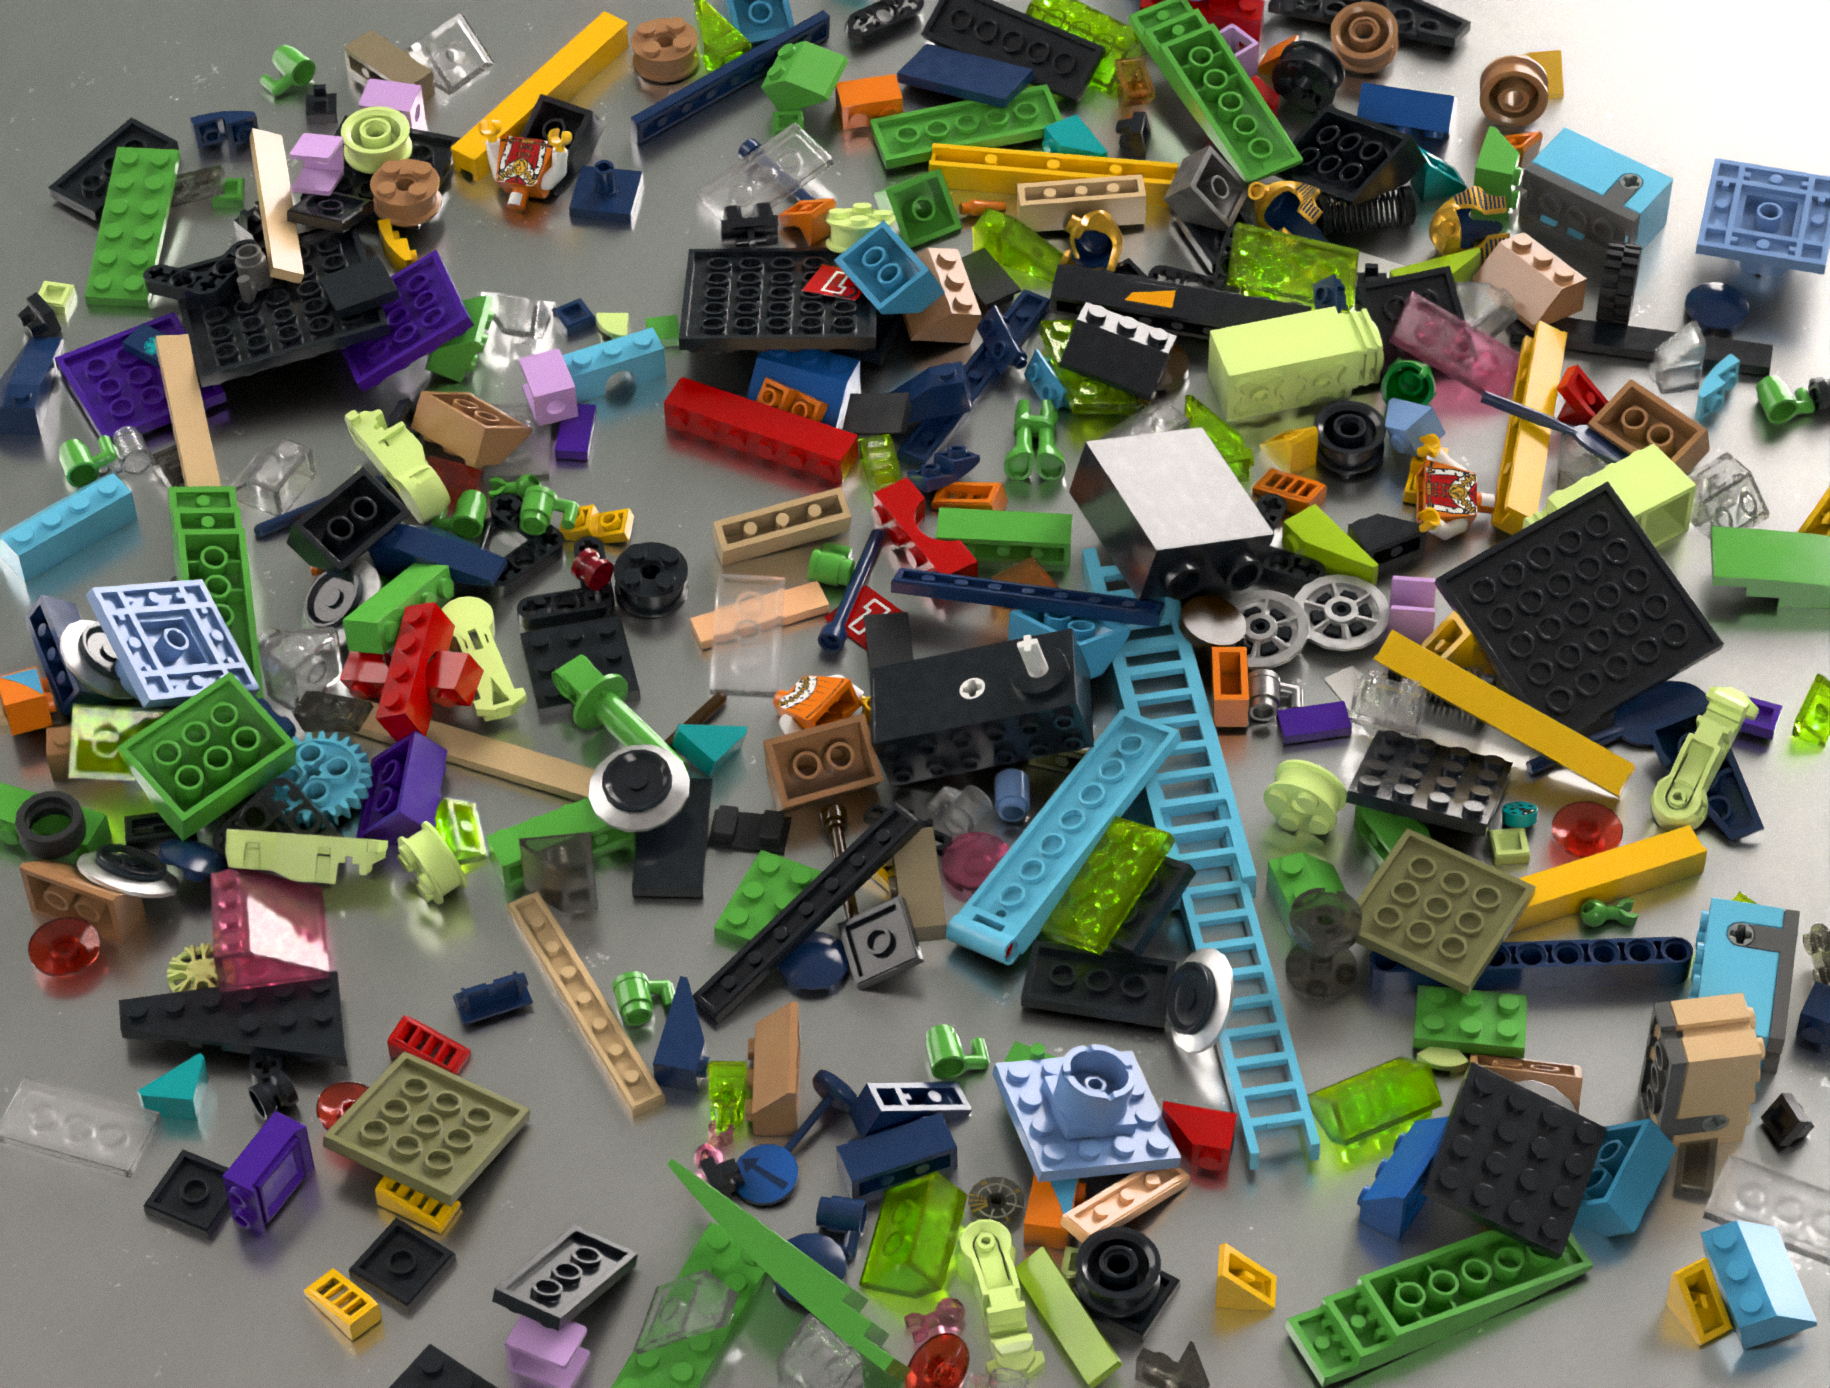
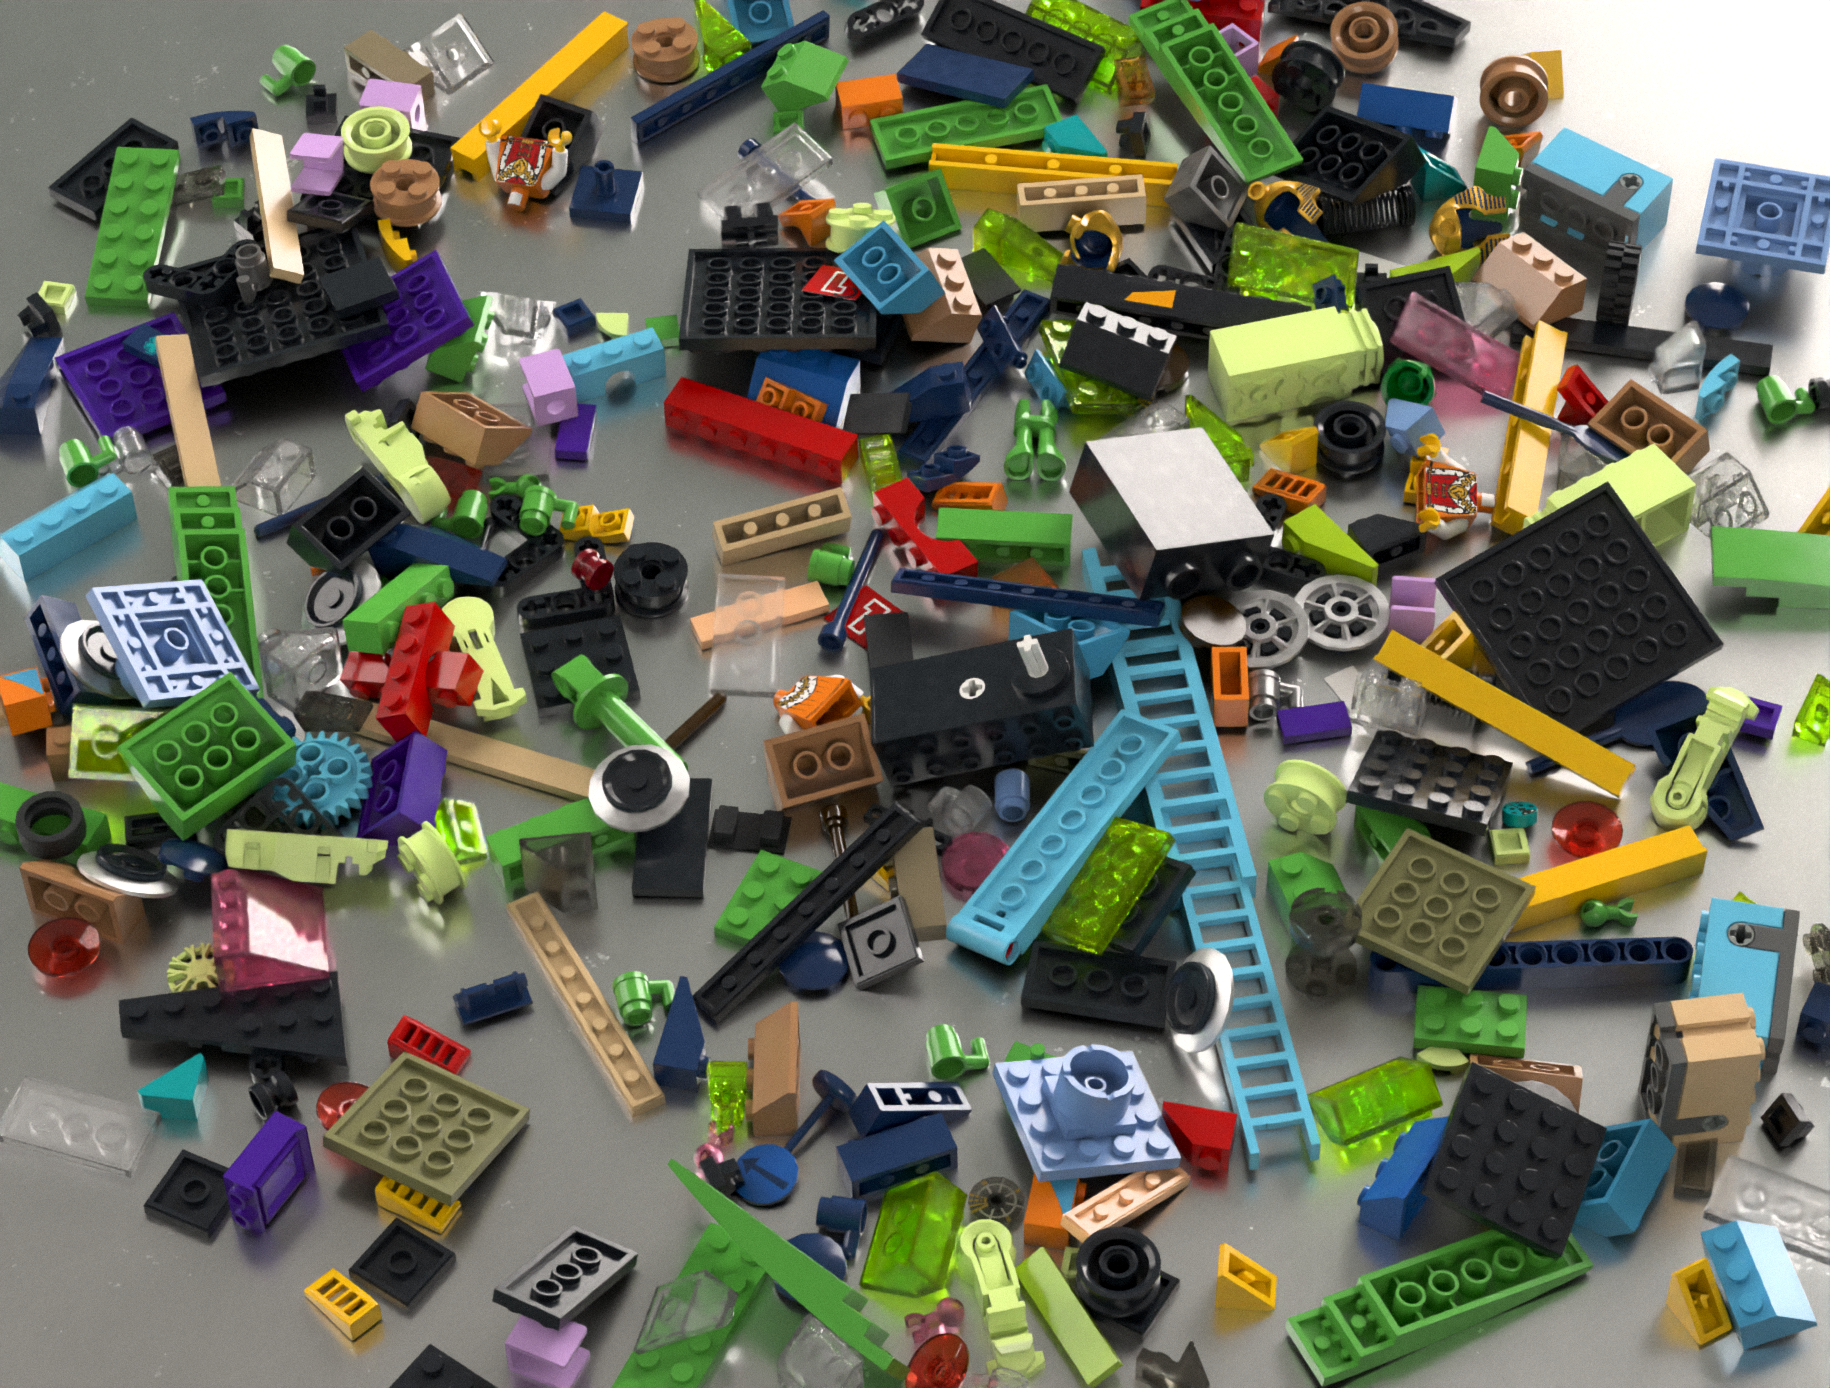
(708, 745): teal slope -> none
(978, 207): orange piece -> none

